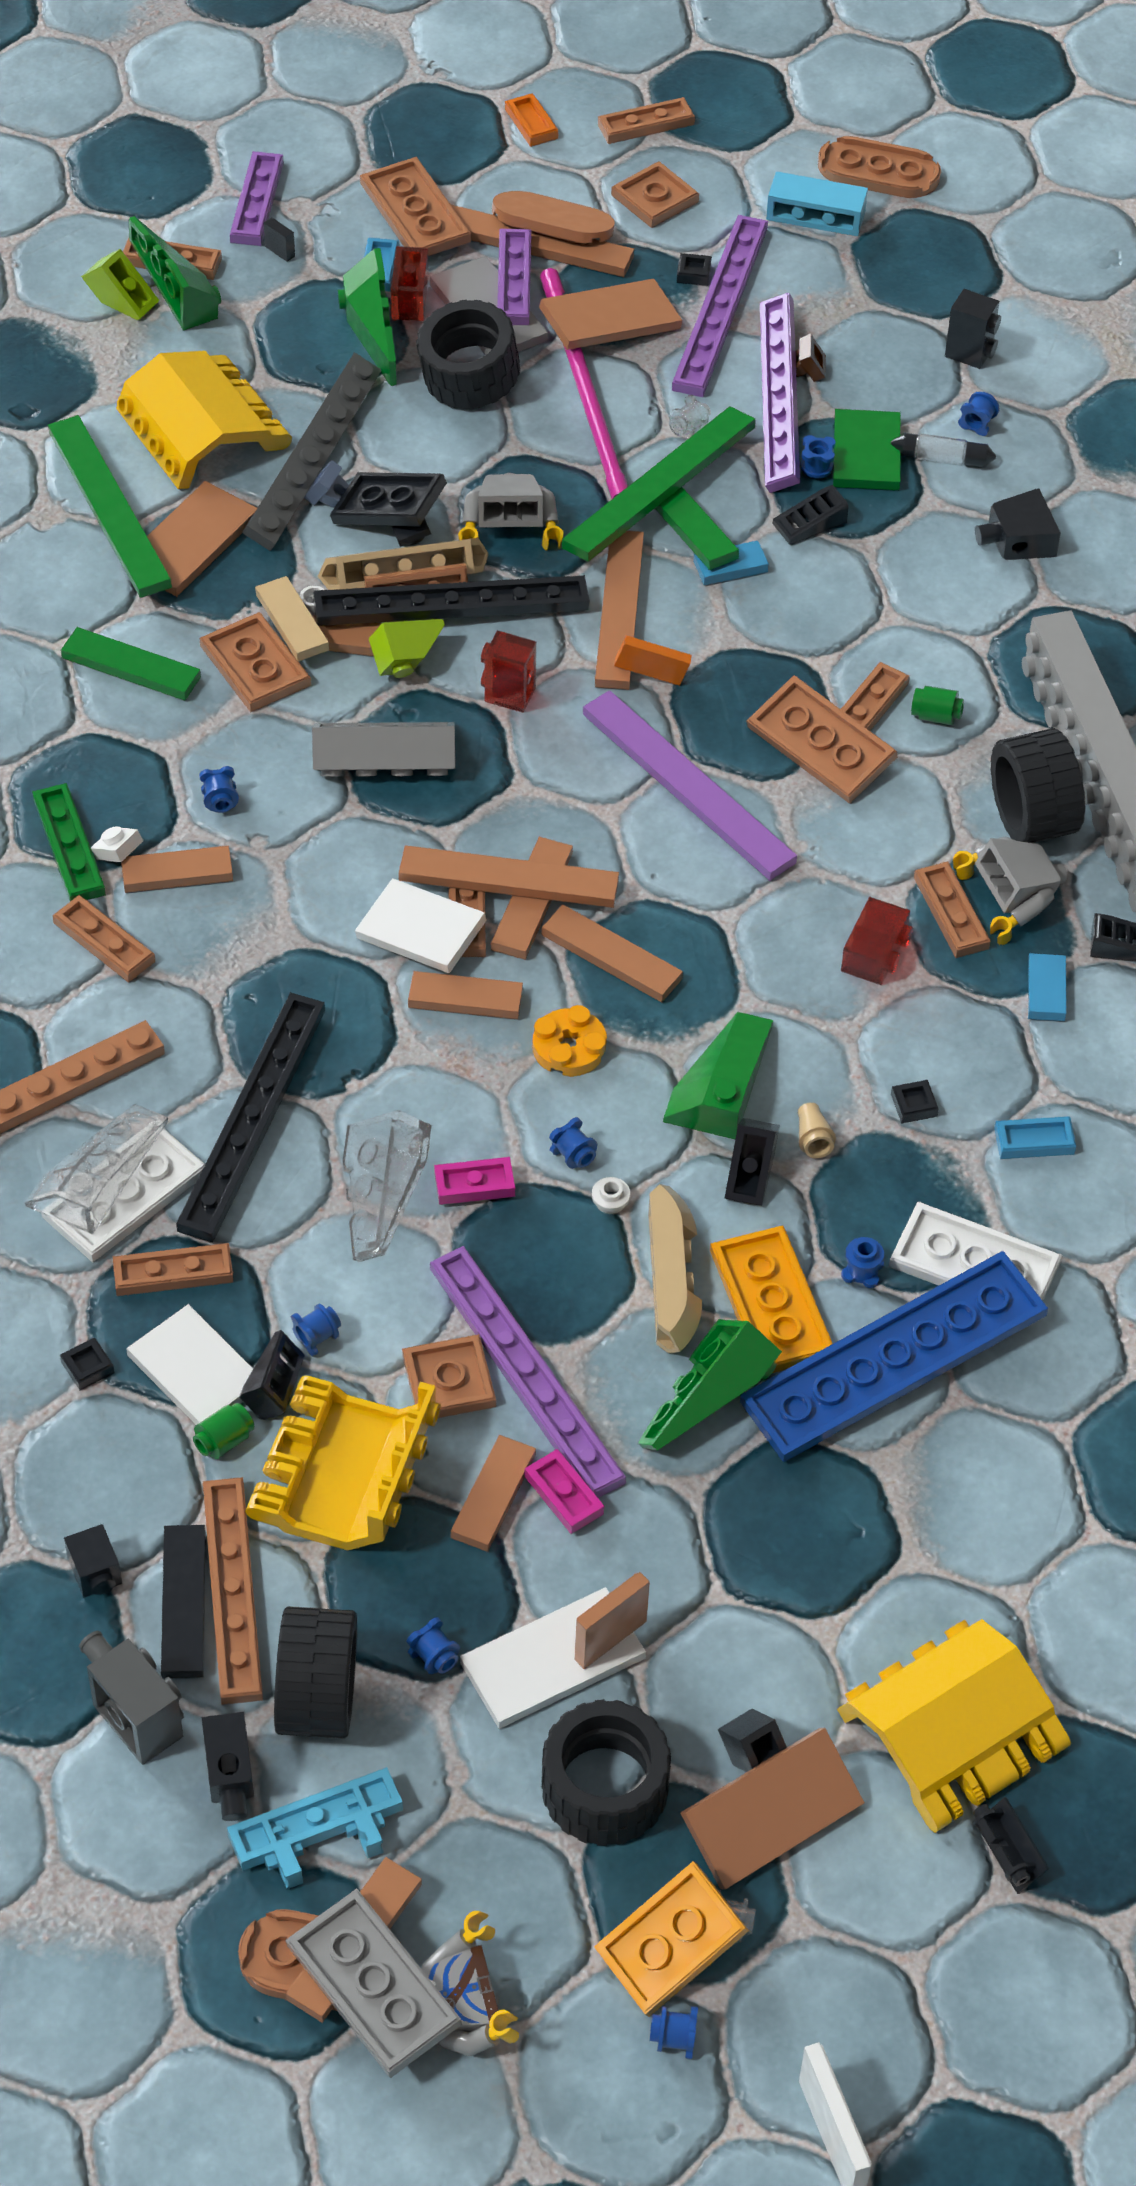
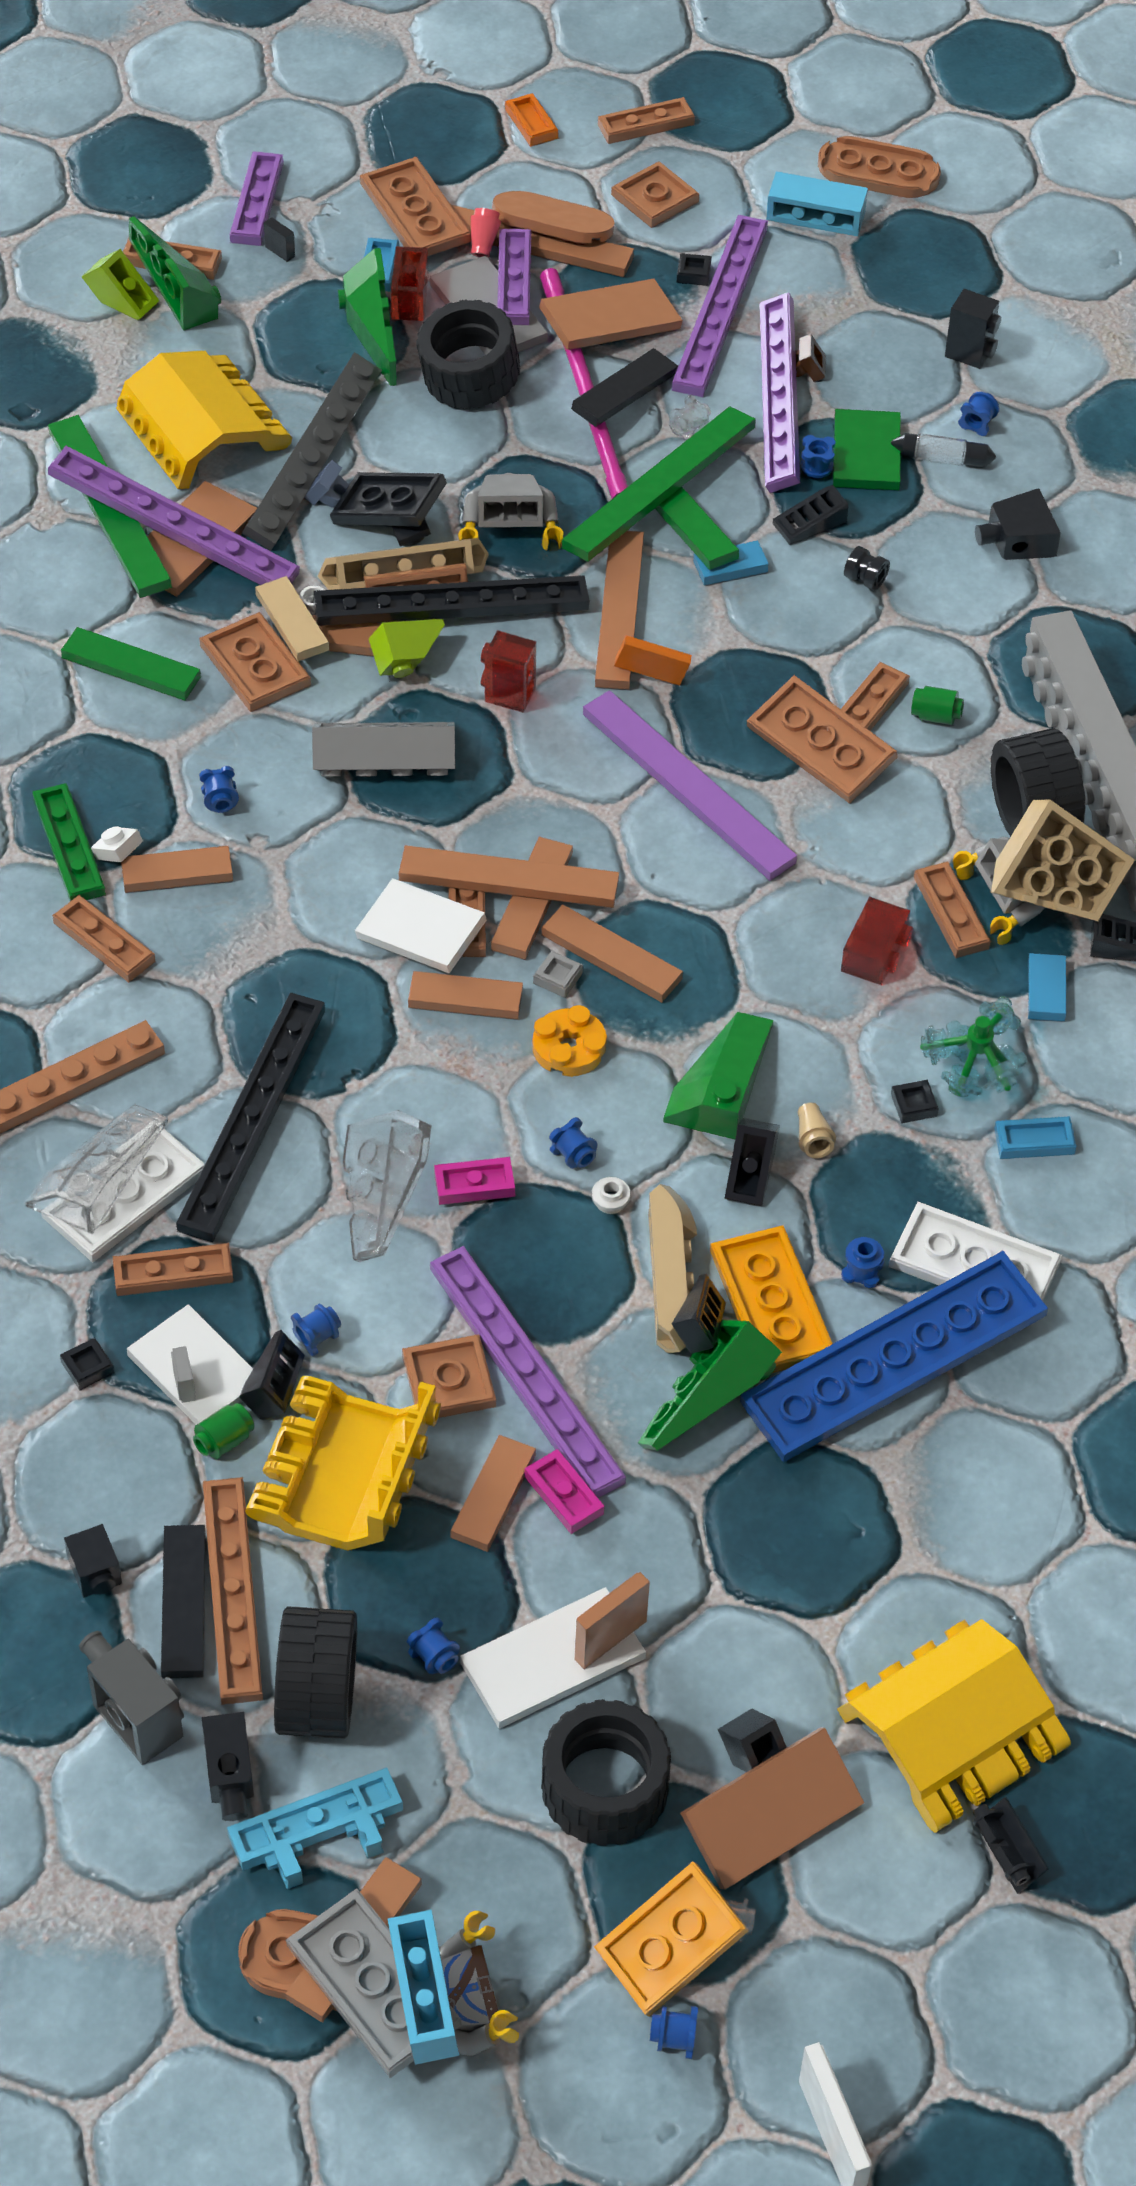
(170, 518): none -> medium lavender tile
(183, 1374): none -> light grey tile
(423, 1987): none -> medium azure brick
(484, 229): none -> coral cone
(558, 974): none -> light grey tile
(624, 387): none -> black tile
(700, 1316): none -> black slope
(866, 568): none -> black wheel
(968, 1041): none -> clear light blue plant
(1059, 863): none -> tan wedge

